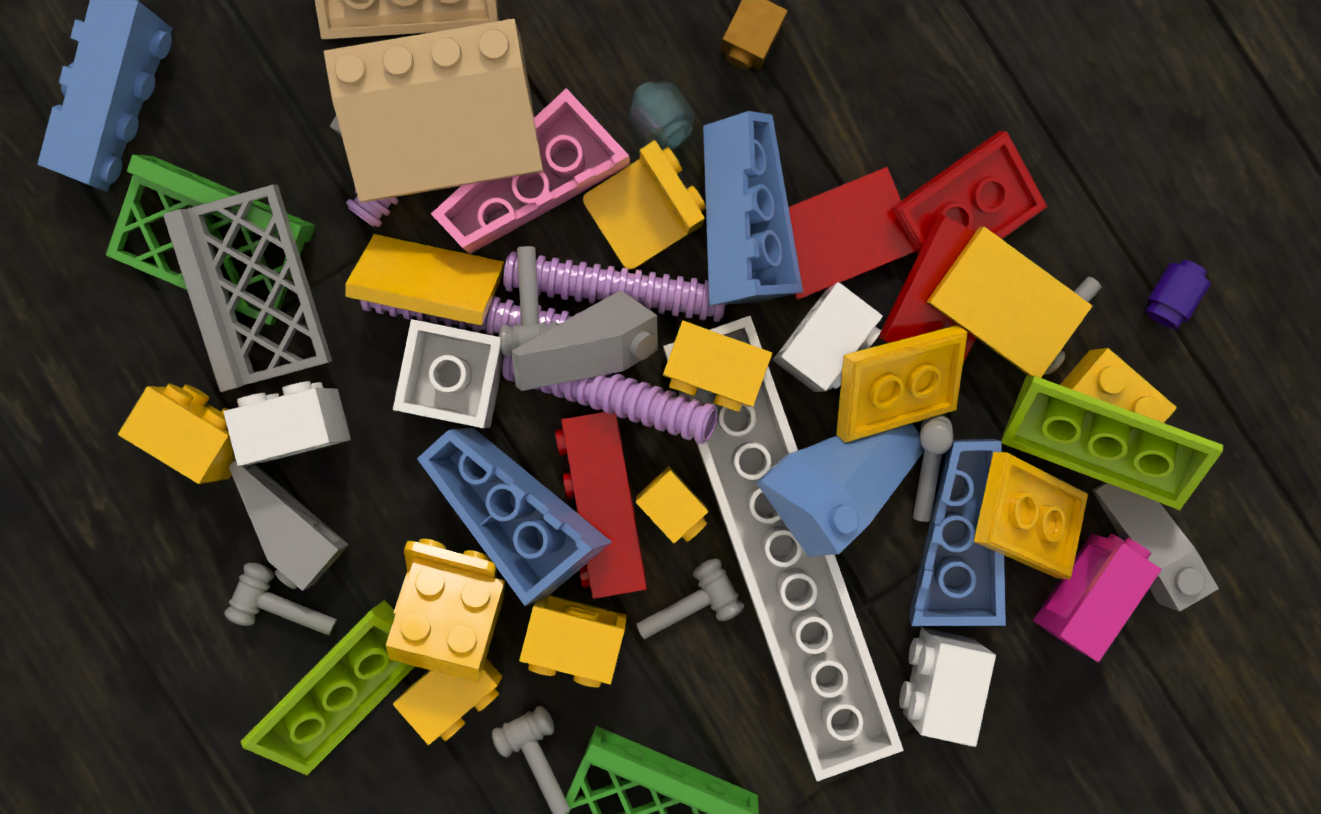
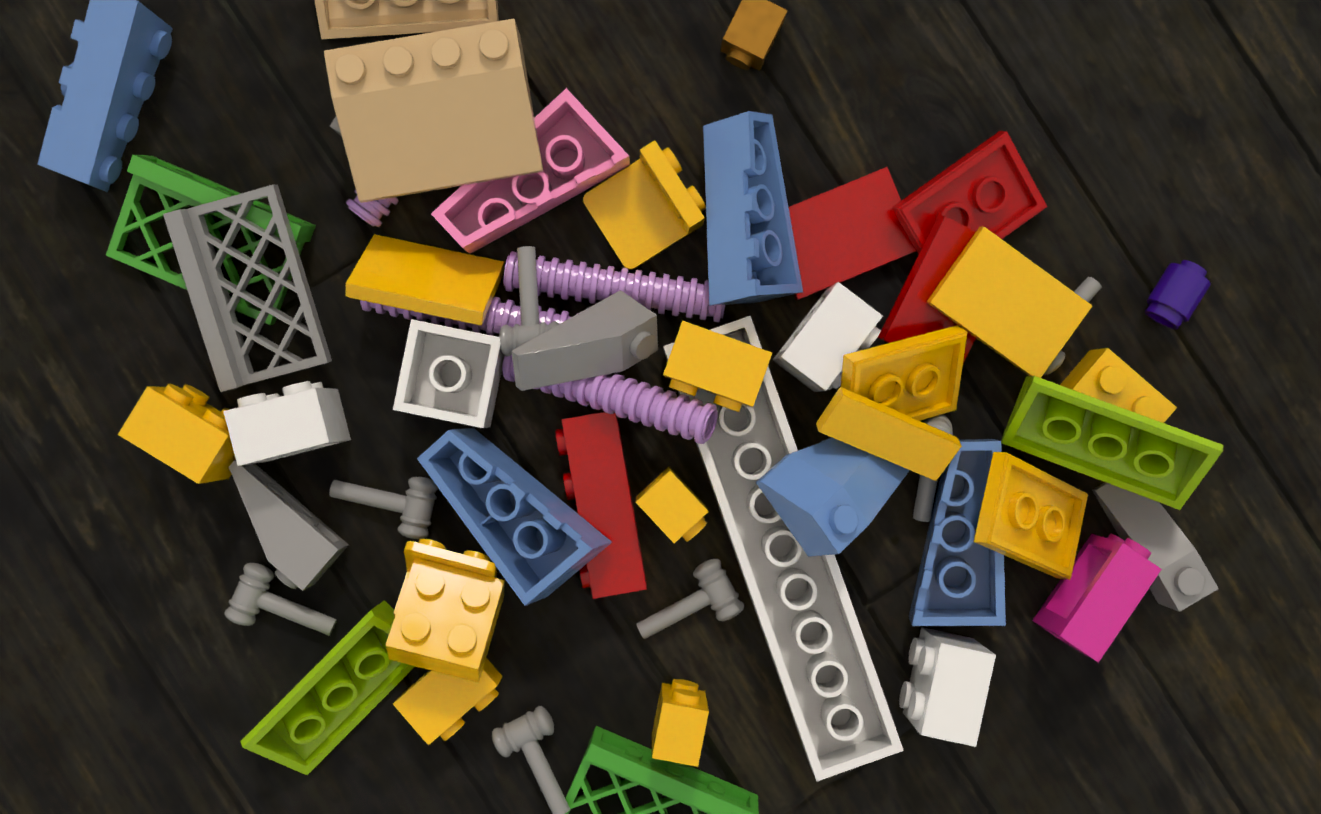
(415, 507): none -> light grey piece
(573, 640): yellow brick -> none
(661, 114): clear light blue head -> none
(680, 723): none -> yellow brick
(888, 434): none -> yellow tile

